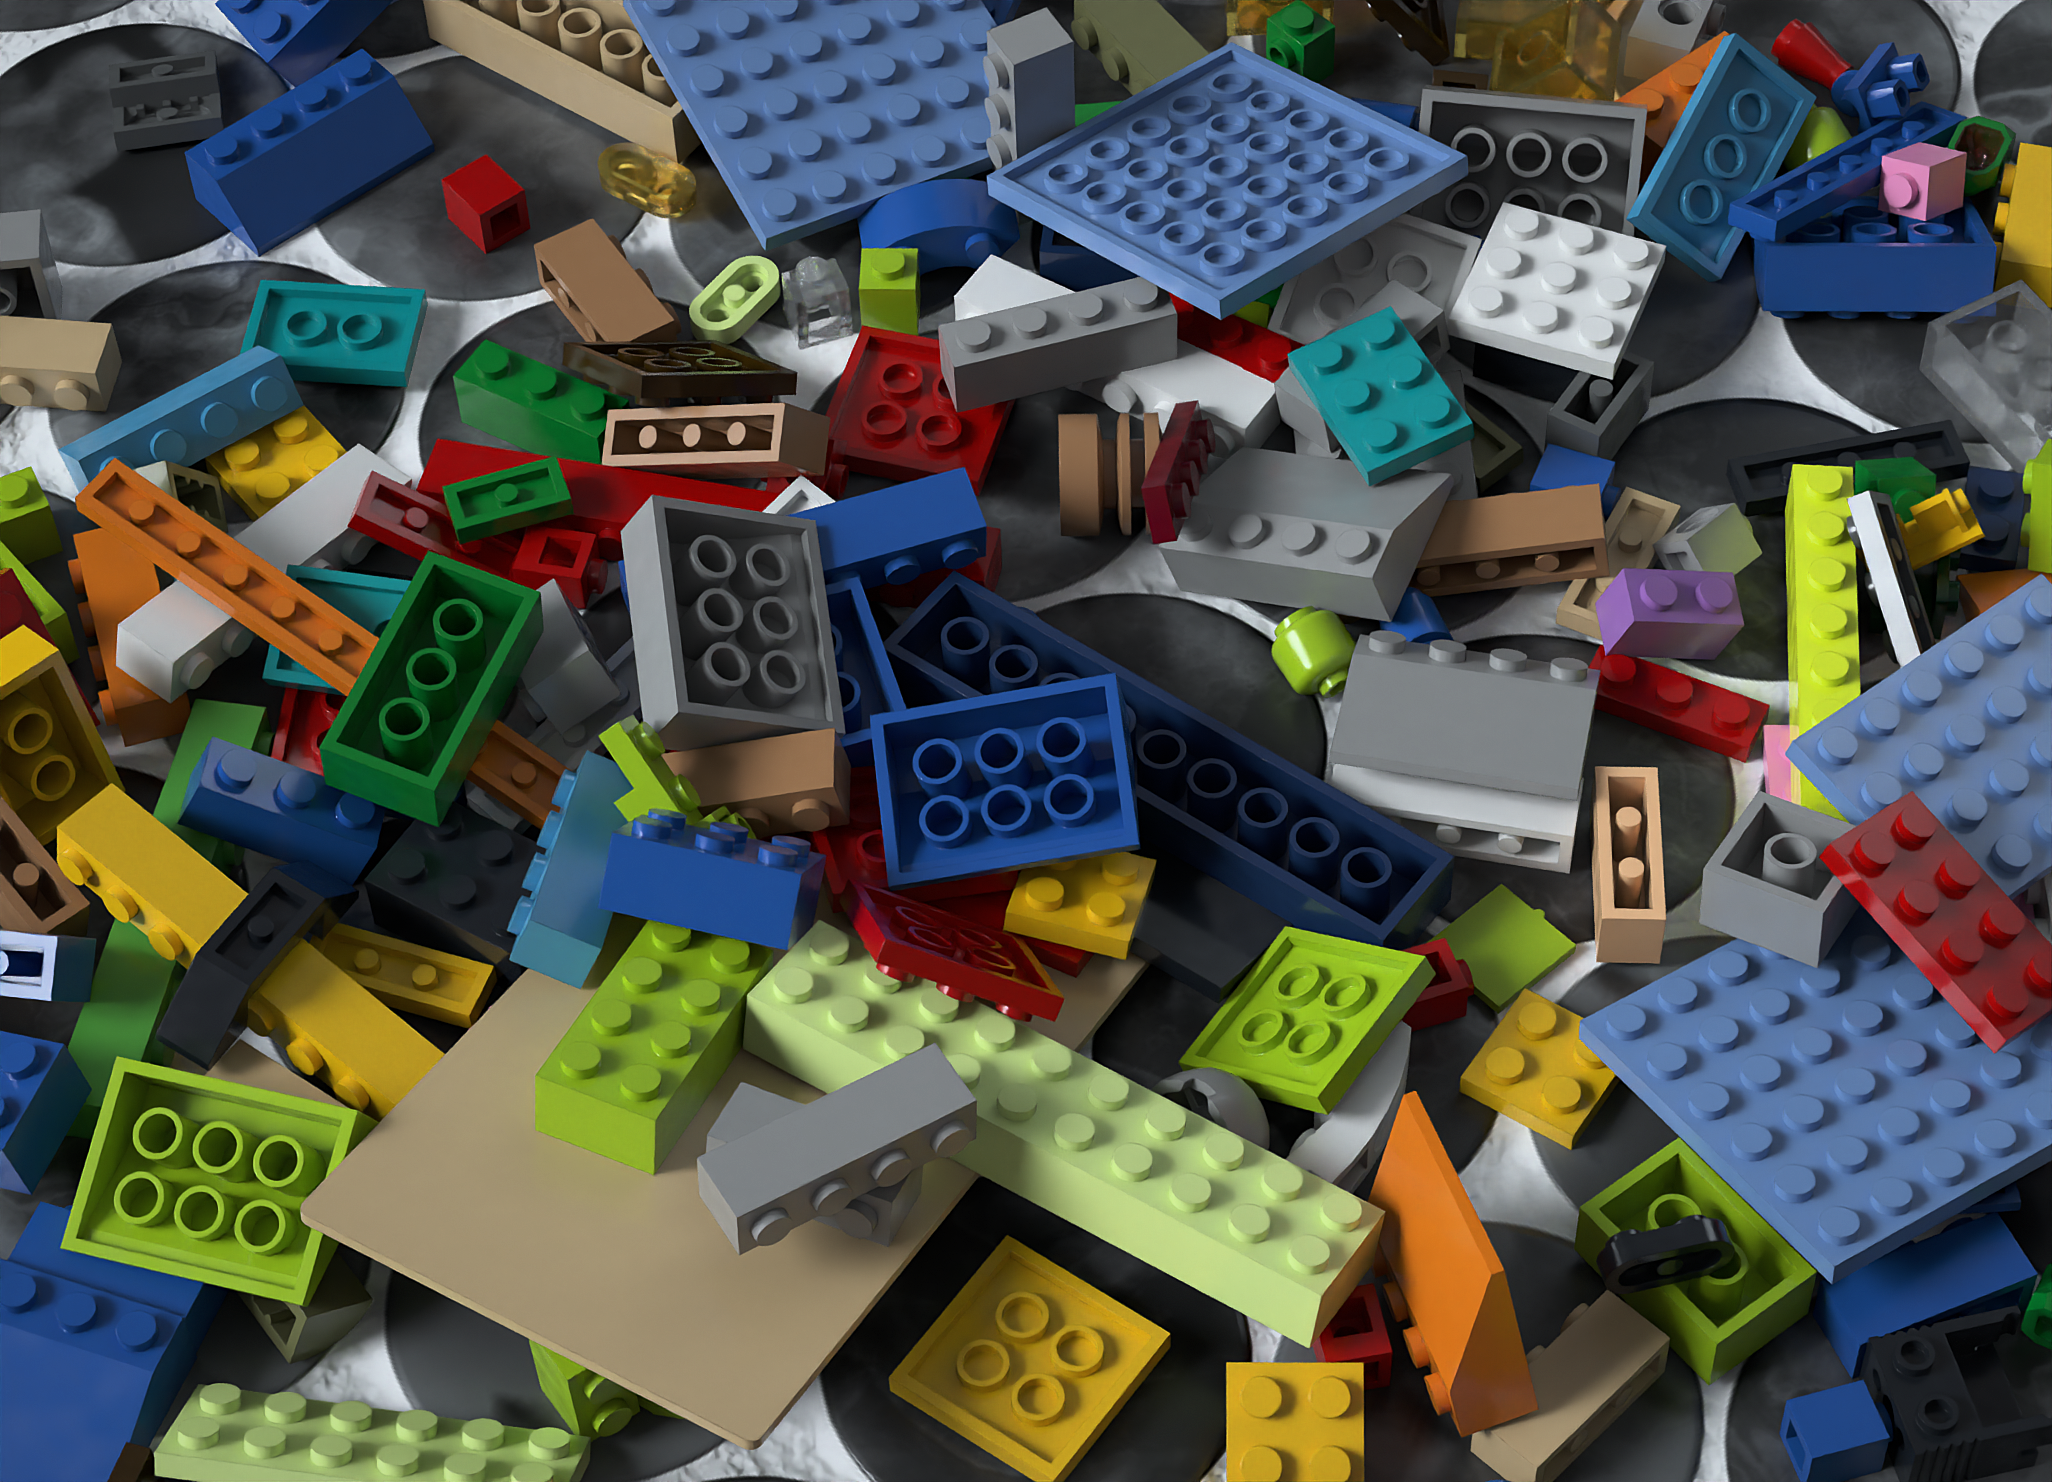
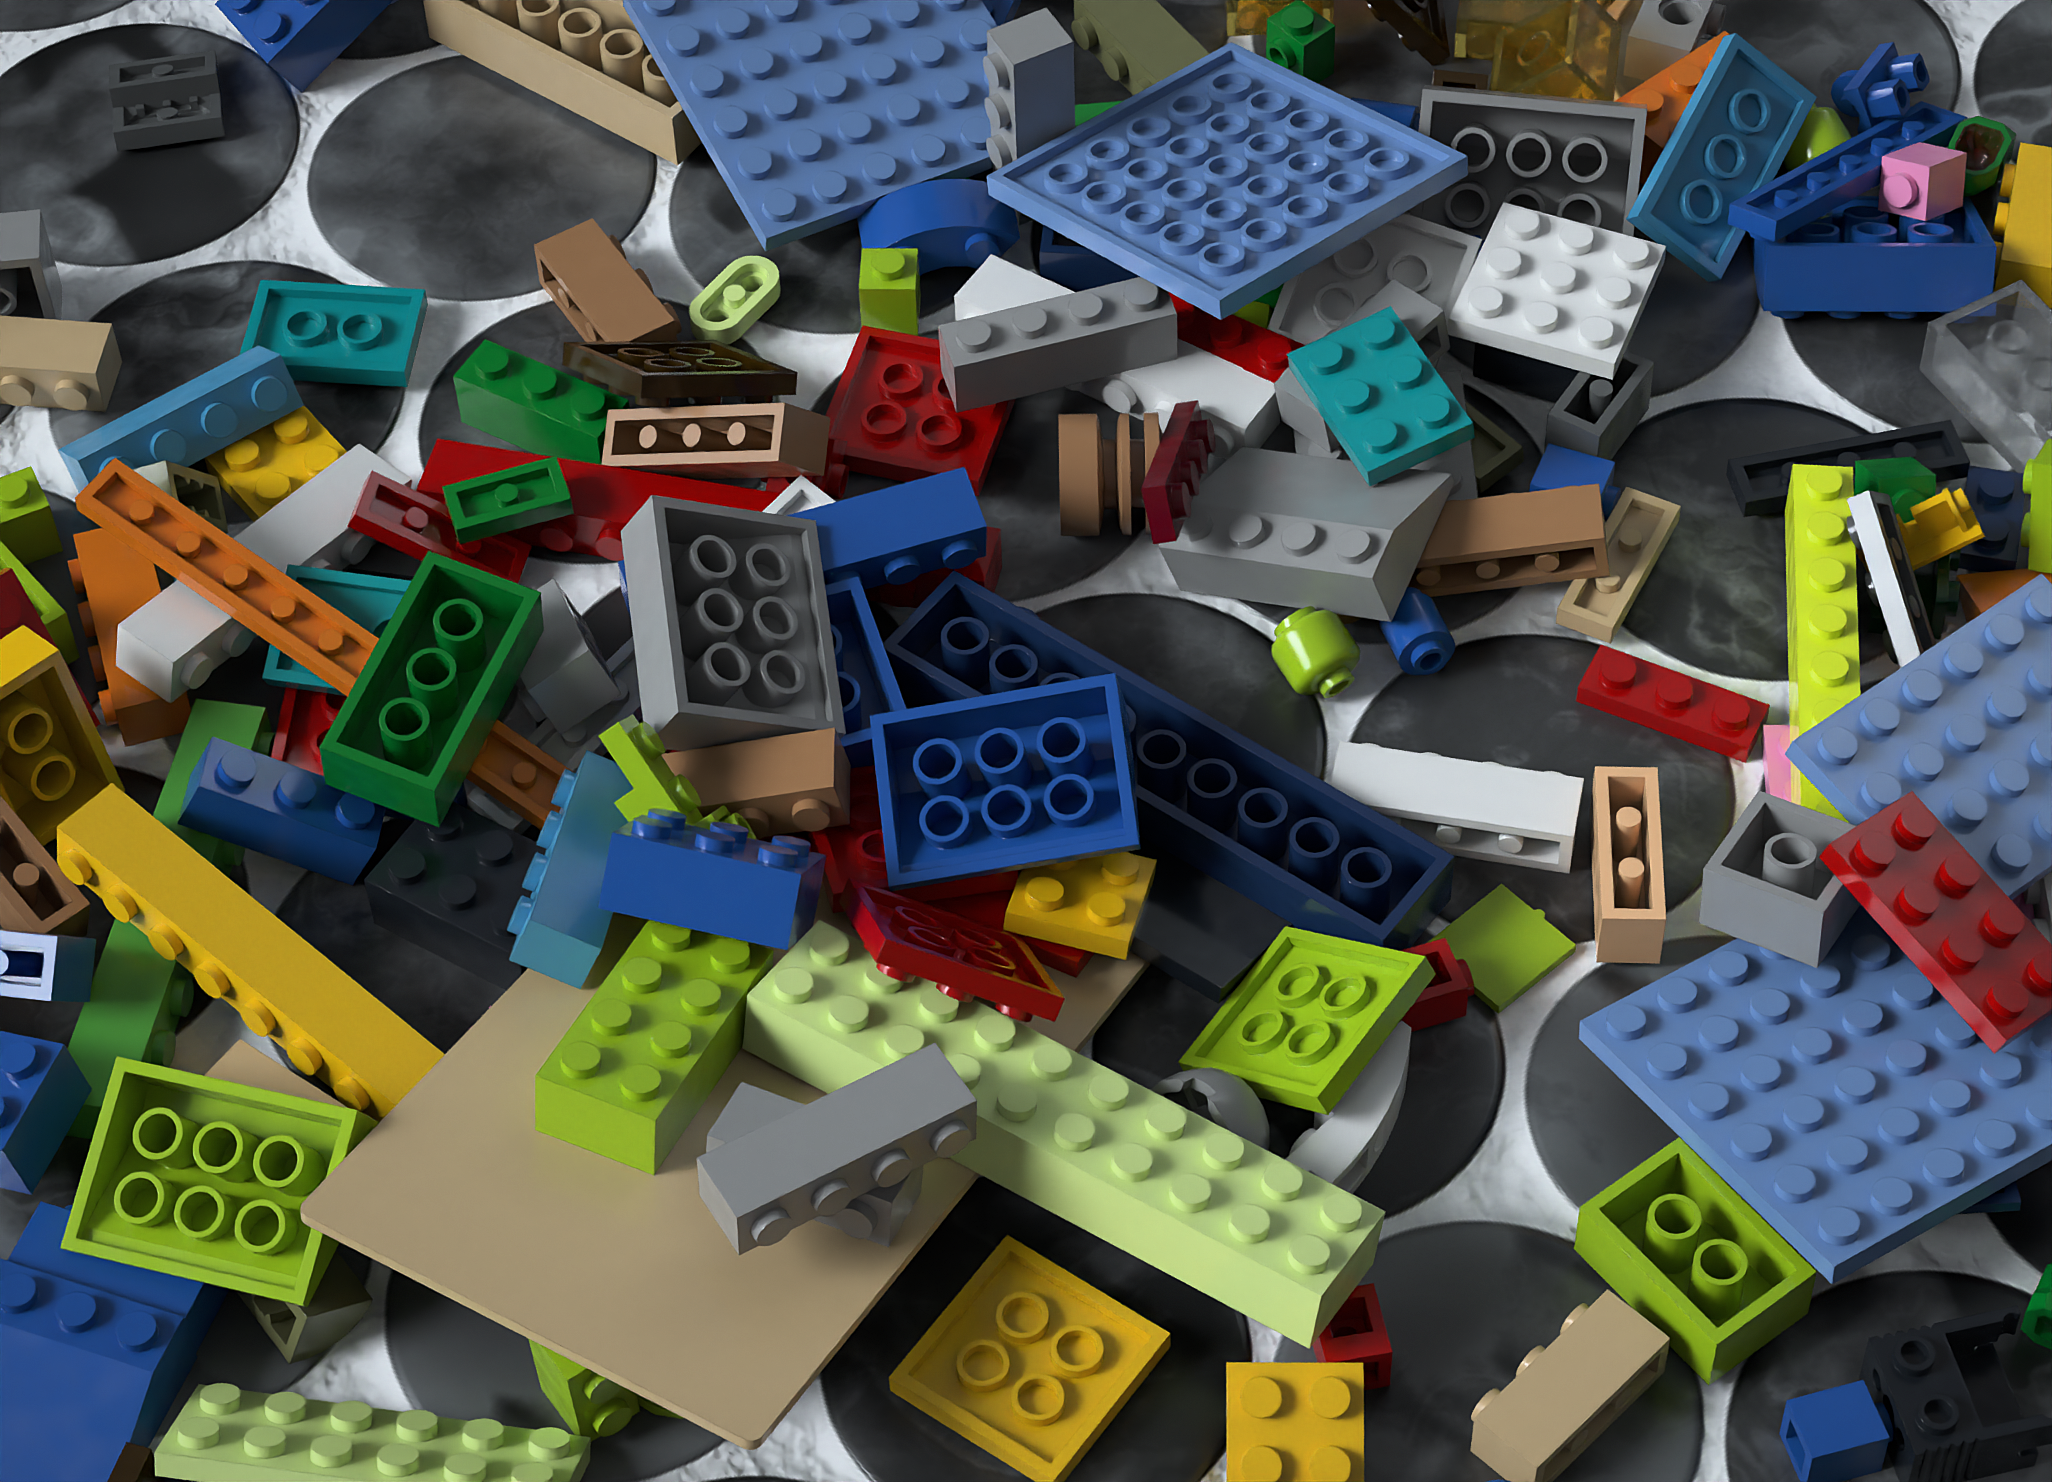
(243, 953): black slope -> none
(308, 152): blue slope -> none
(411, 974): yellow plate -> none
(486, 203): red brick -> none
(562, 555): red brick -> none
(647, 180): clear yellow plate -> none
(811, 288): clear brick -> none
(1447, 1281): orange slope -> none
(1466, 715): light grey slope -> none
(1540, 1071): yellow plate -> none
(1664, 1255): black plate -> none
(1669, 613): medium lavender brick -> none
(1711, 541): light grey brick -> none
(1809, 54): red cone -> none
(1942, 1278): blue brick -> none

